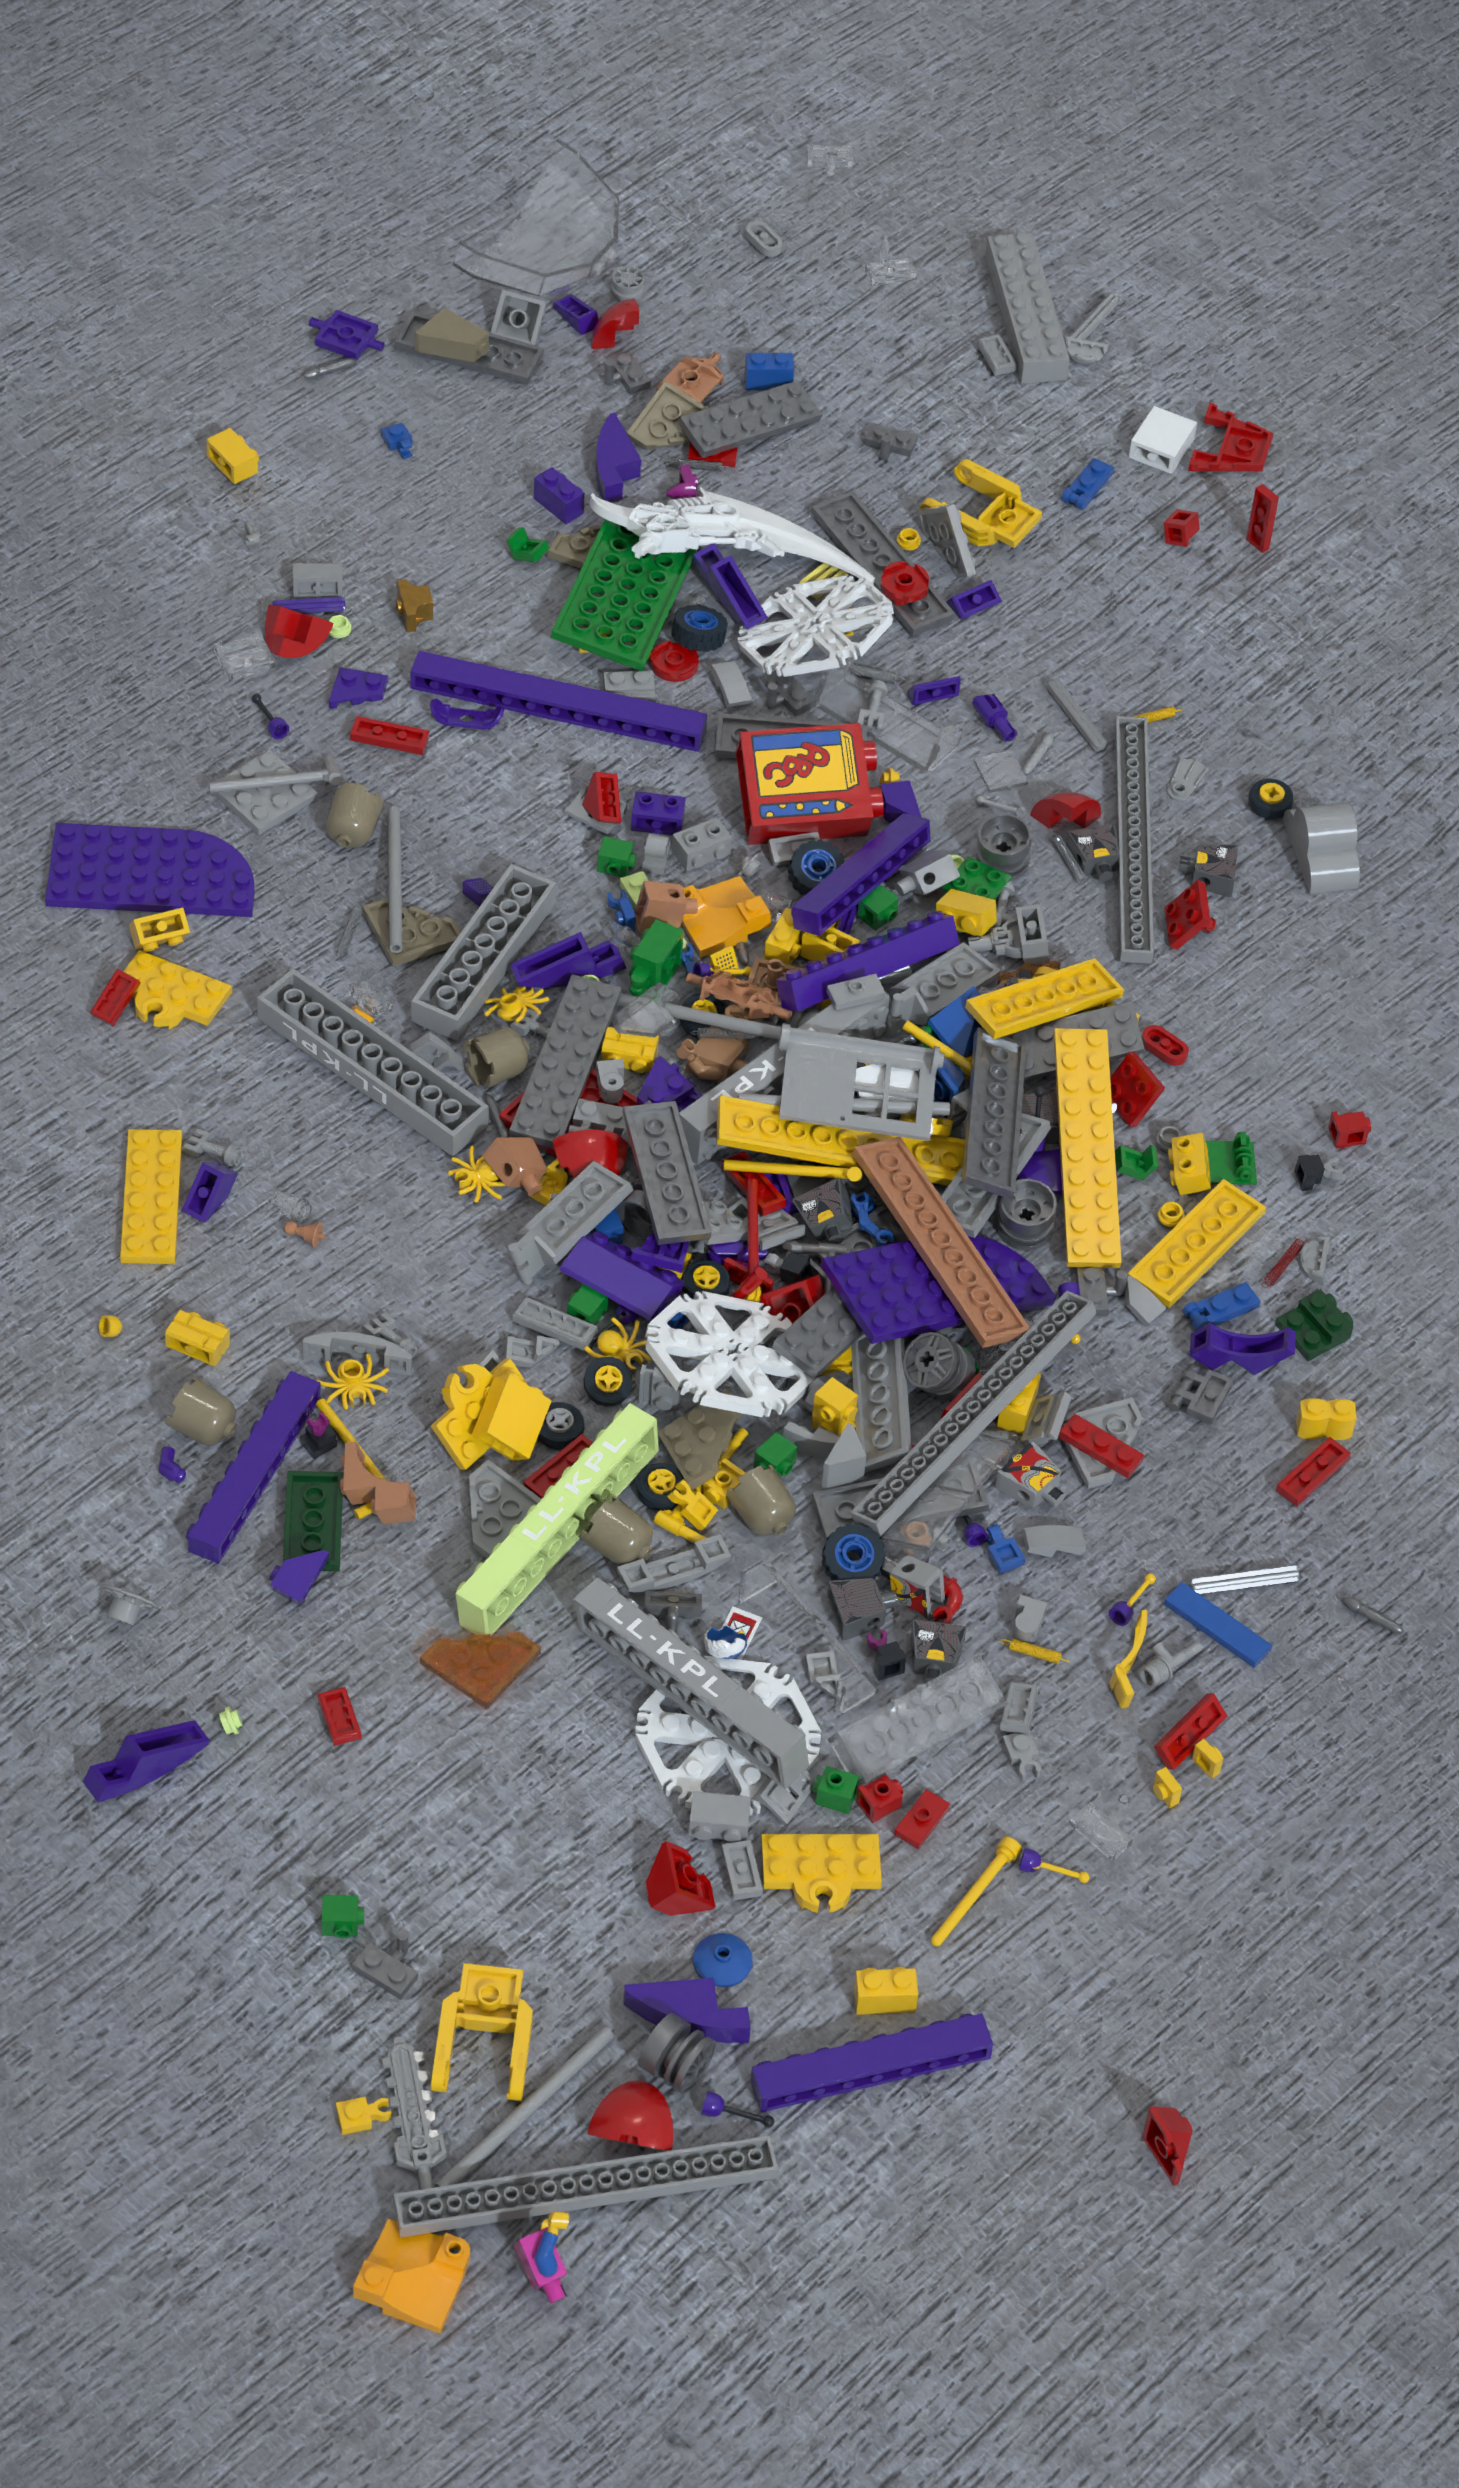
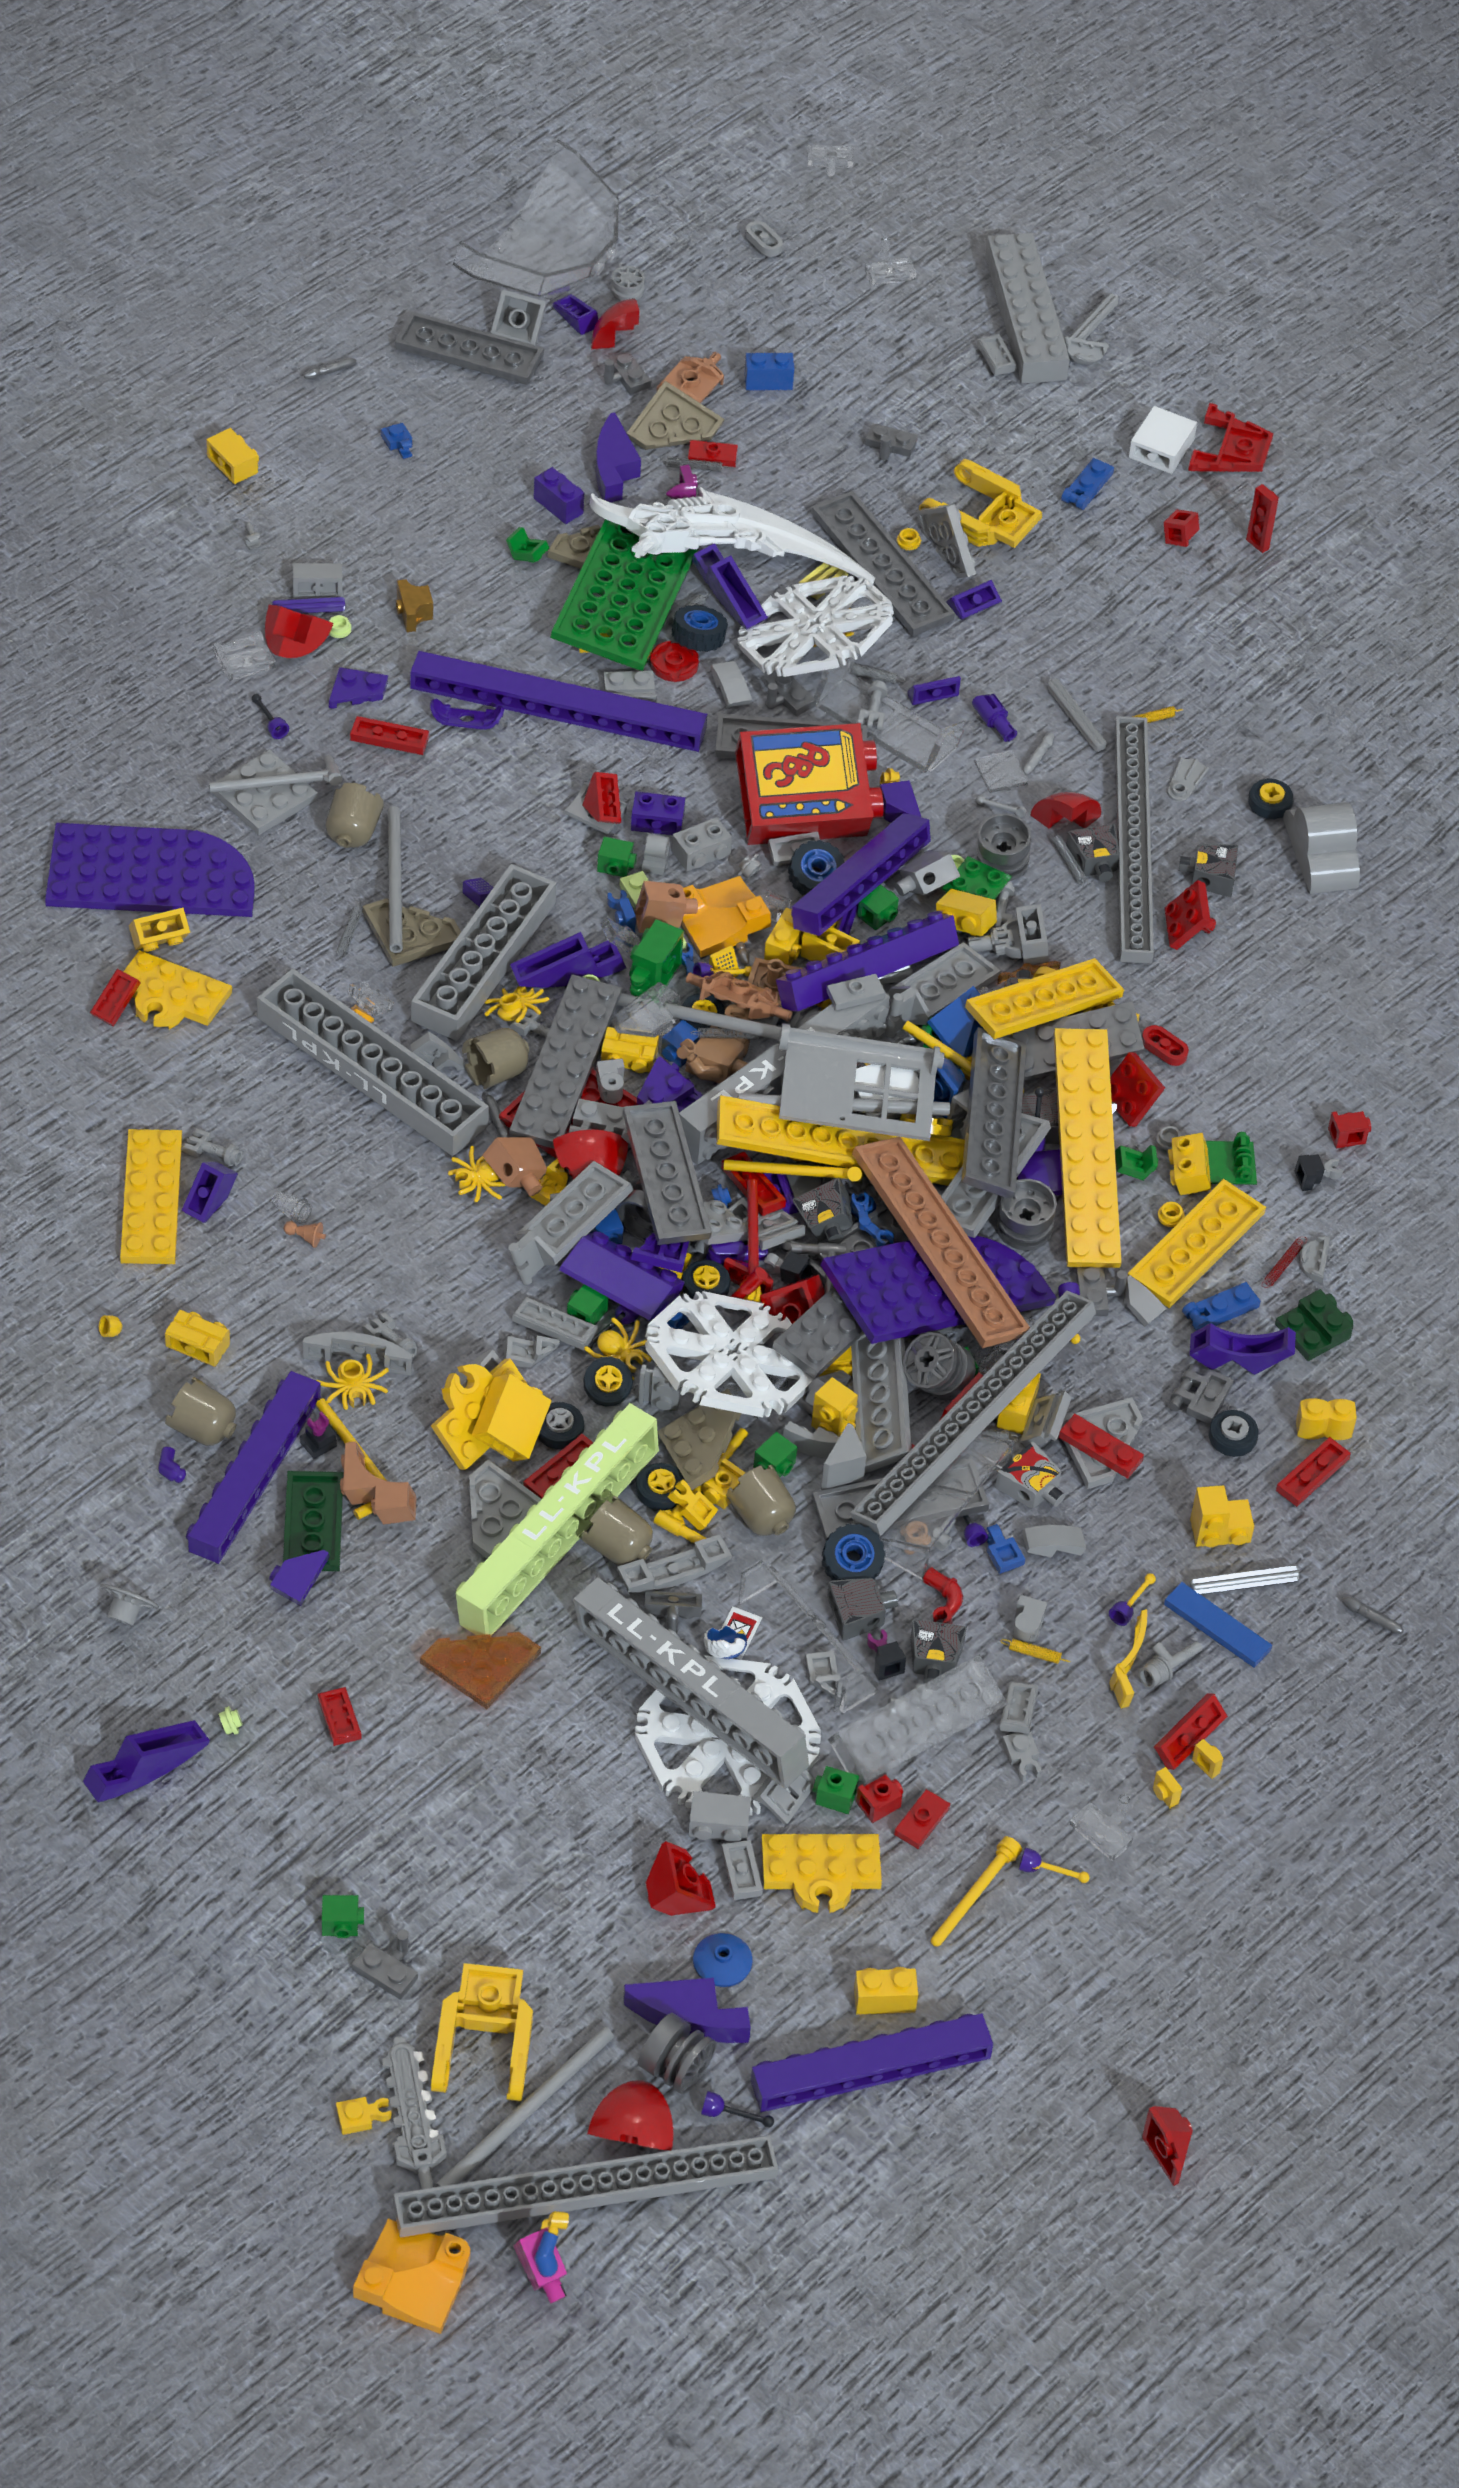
(346, 334): dark purple plate -> none
(452, 337): dark tan slope -> none
(672, 1040): none -> blue brick
(722, 1194): none -> blue plate
(750, 419): flat silver plate -> none
(900, 592): red plate -> none
(917, 1585): light grey torso -> none
(1218, 1520): none -> yellow brick
(1224, 1435): none -> black wheel

